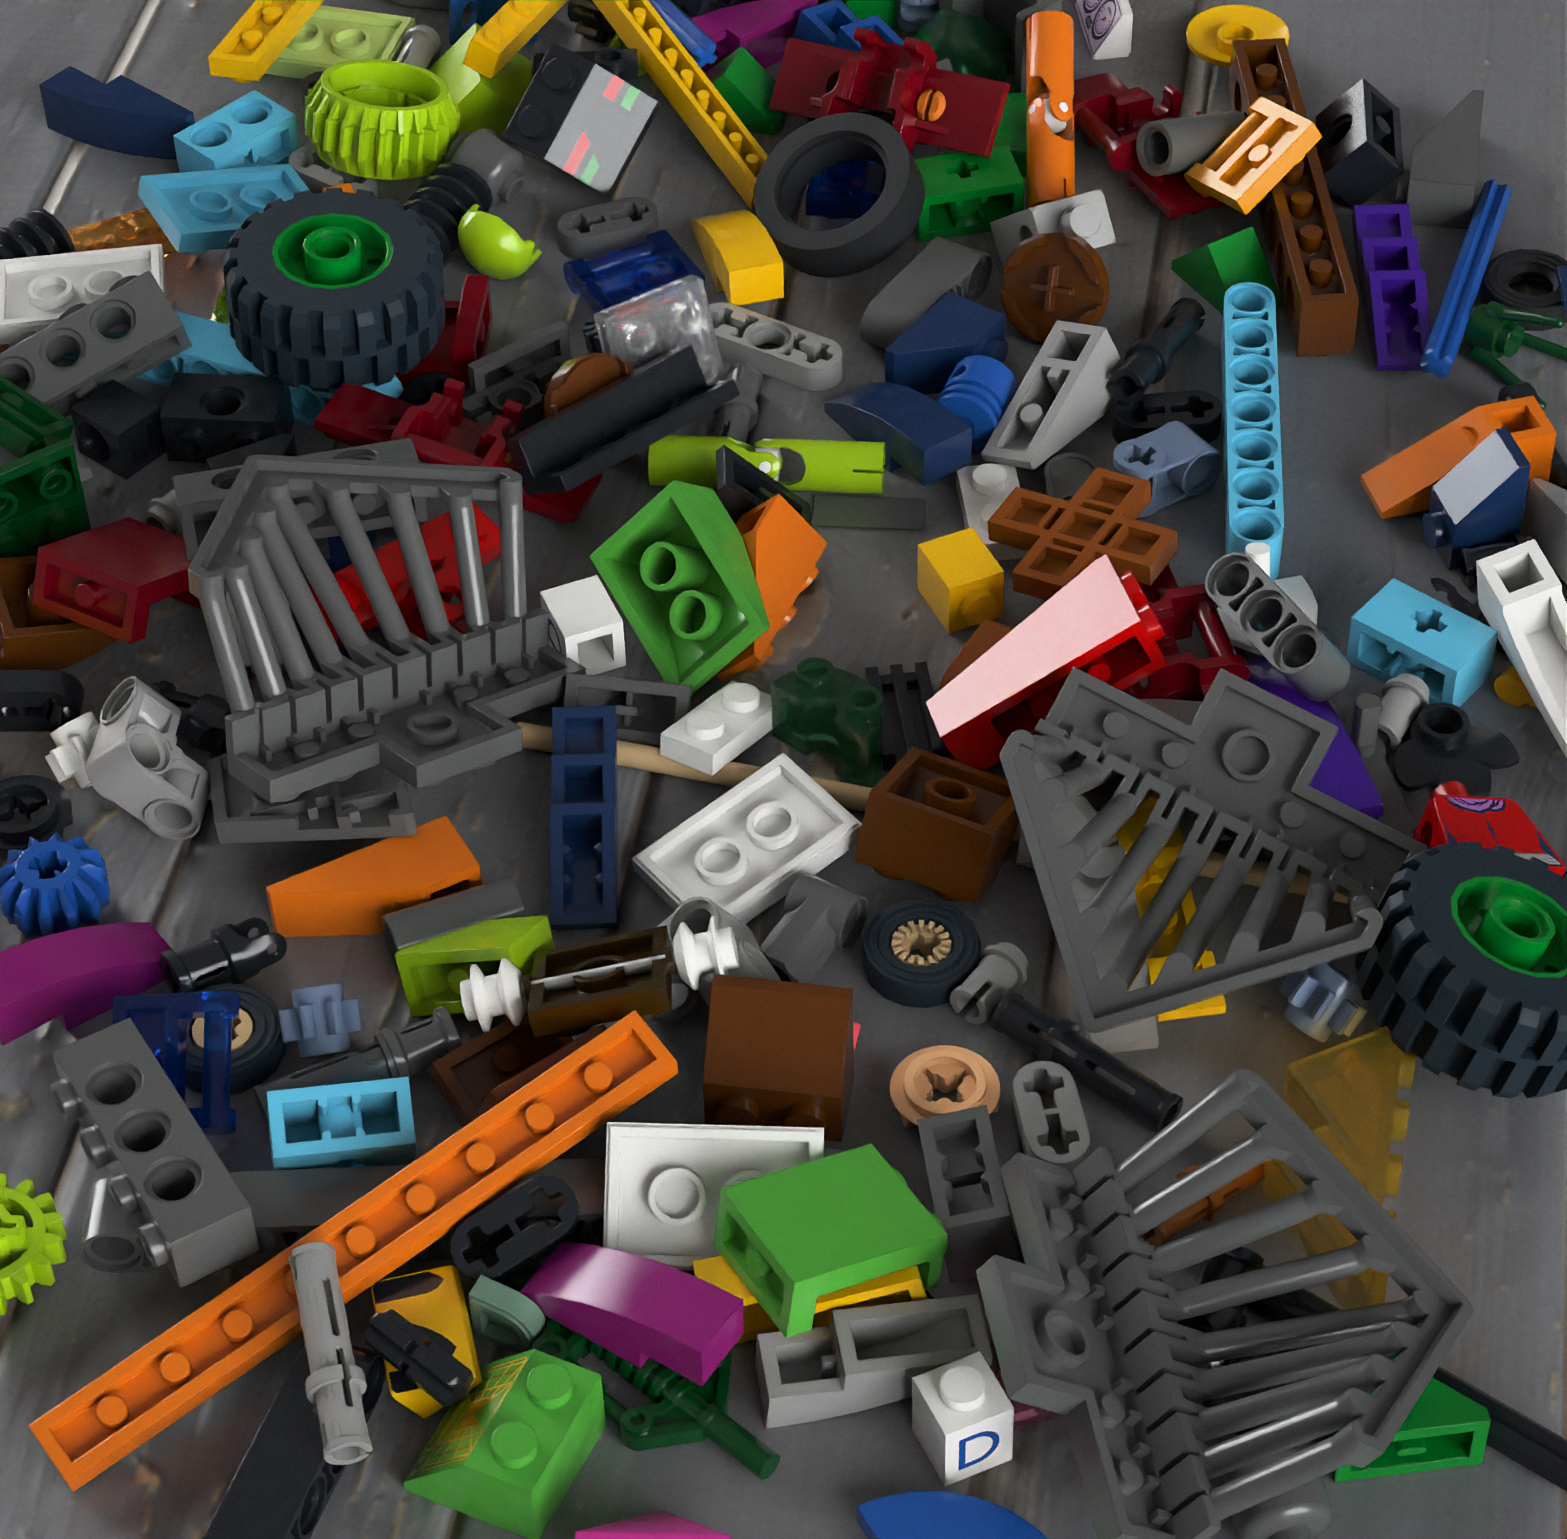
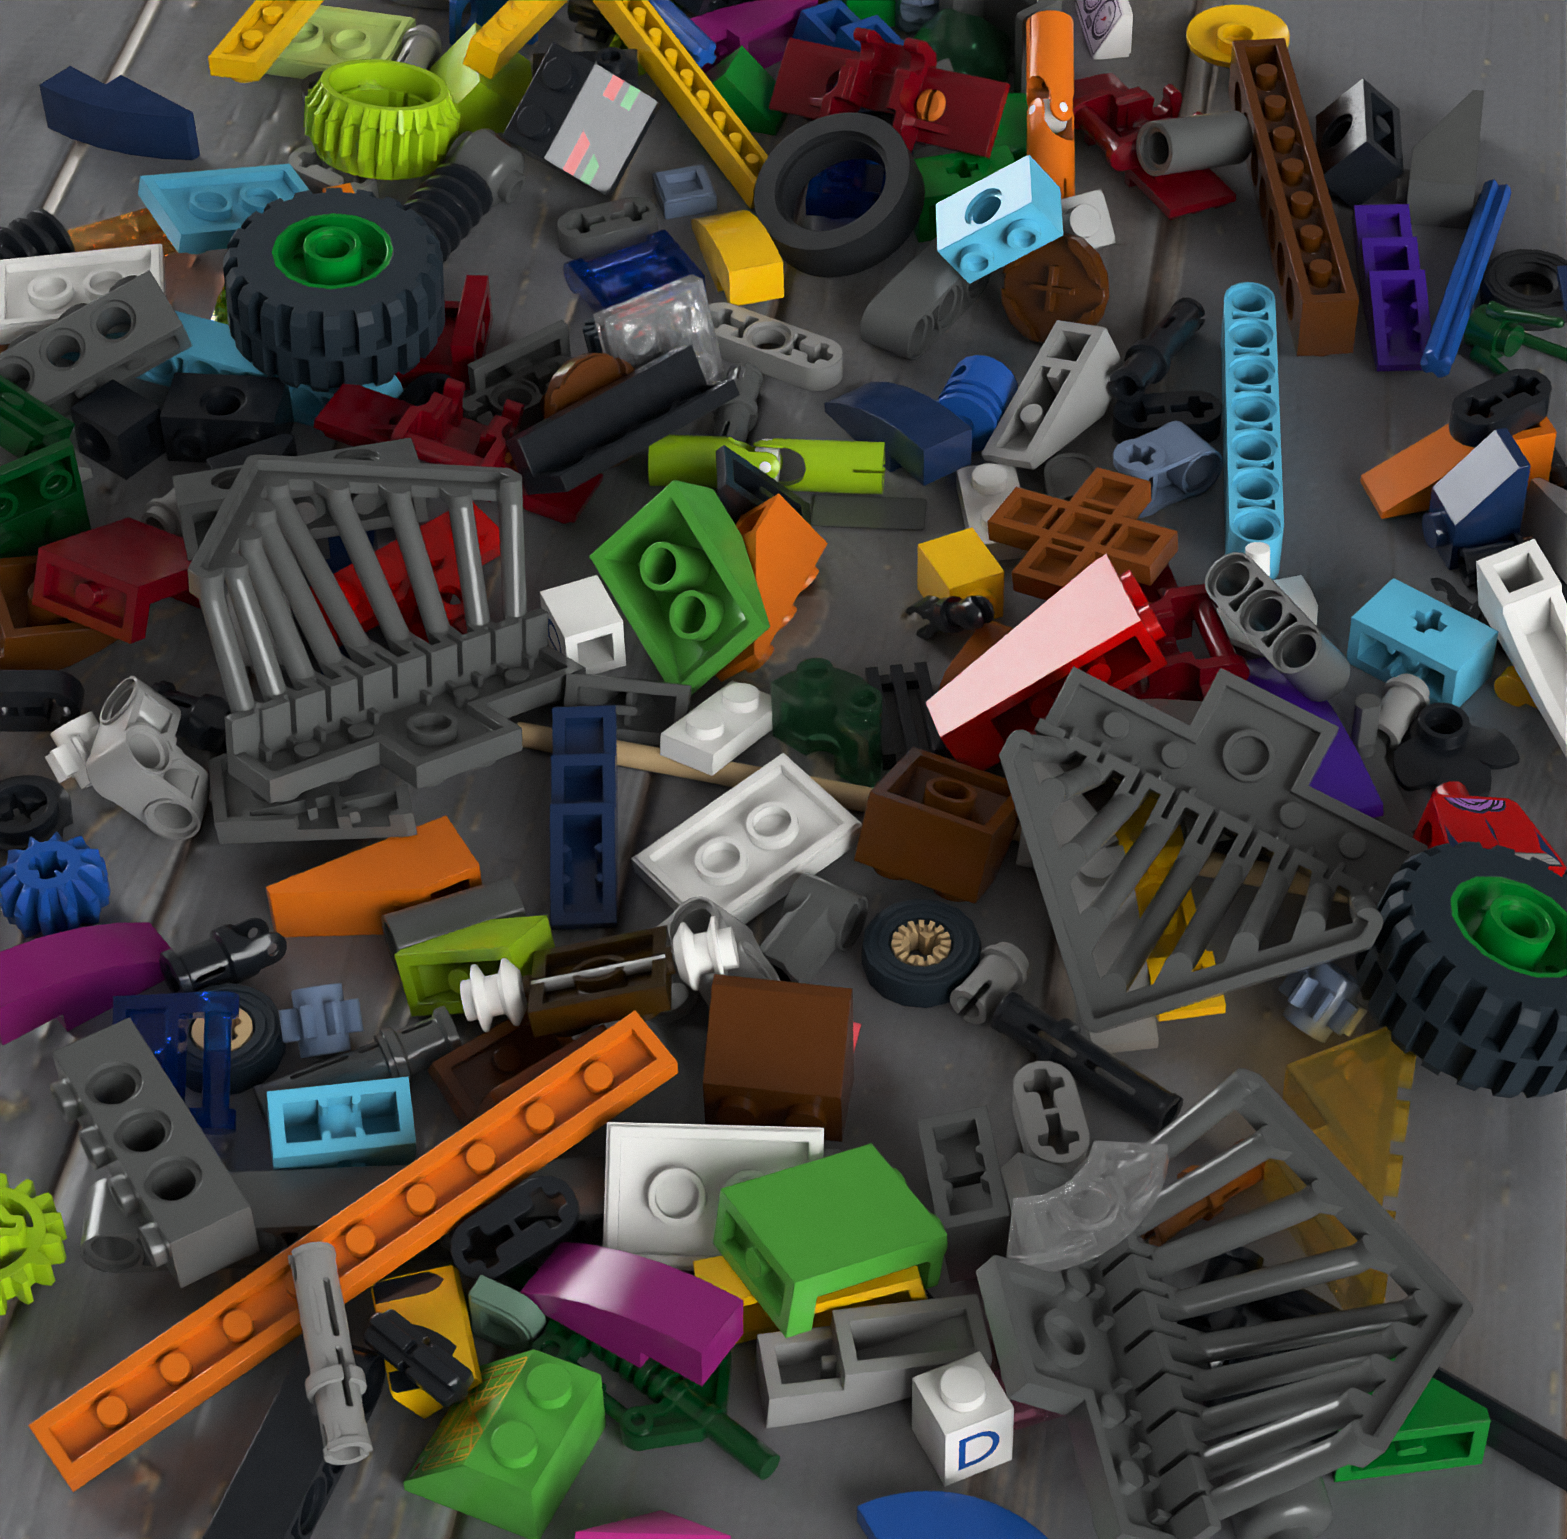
(238, 136): medium azure brick -> none
(494, 245): lime hair -> none
(684, 191): none -> sand blue tile
(941, 339): dark blue slope -> none
(942, 1069): light nougat gear -> none
(952, 614): none -> black piece
(999, 219): none -> medium azure brick
(1091, 1209): none -> clear tile
(1224, 264): green slope -> none
(1254, 156): light orange plate -> none
(1506, 401): none -> black beam

